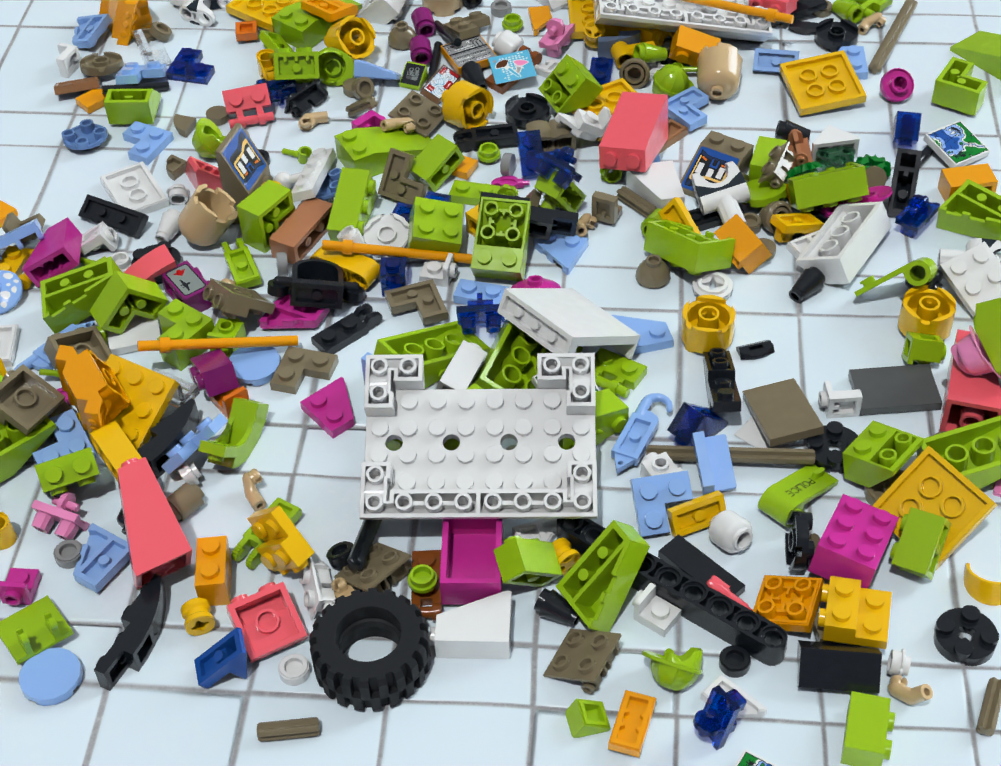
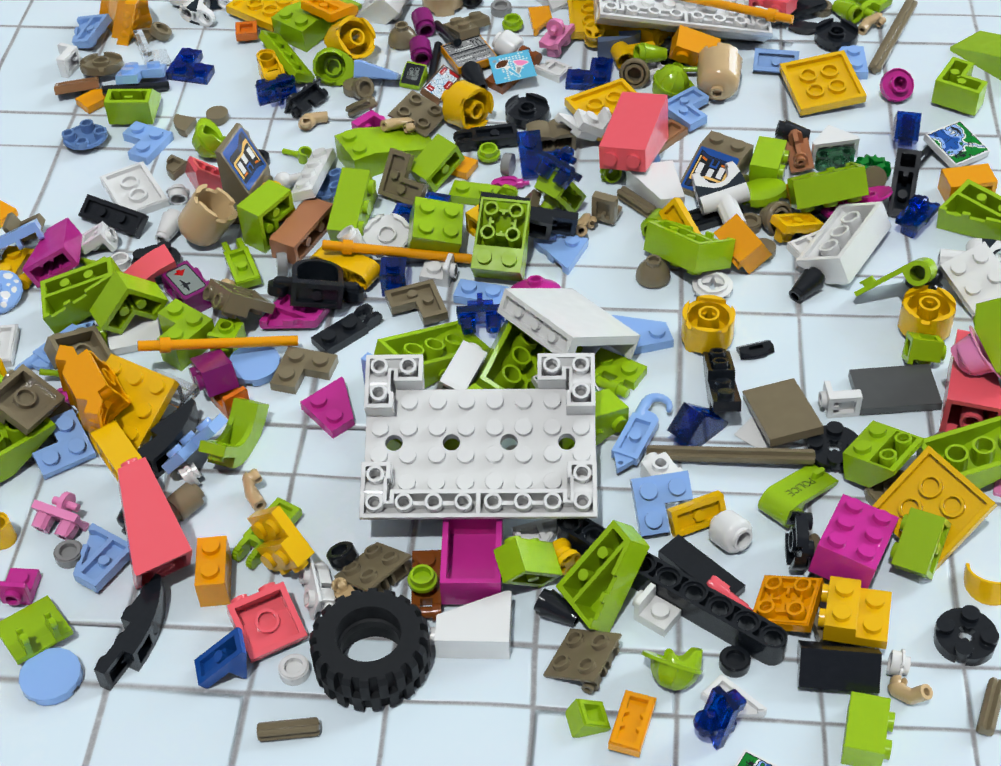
(66, 470): lime brick -> none
(197, 616): yellow wheel -> none
(248, 99): coral plate -> none
(295, 65): lime bracket -> none
(363, 544): black axle -> none
(570, 86): lime slope -> none
(713, 462): light blue panel -> none
(778, 164): dark tan hinge -> none
(803, 169): green gear -> none

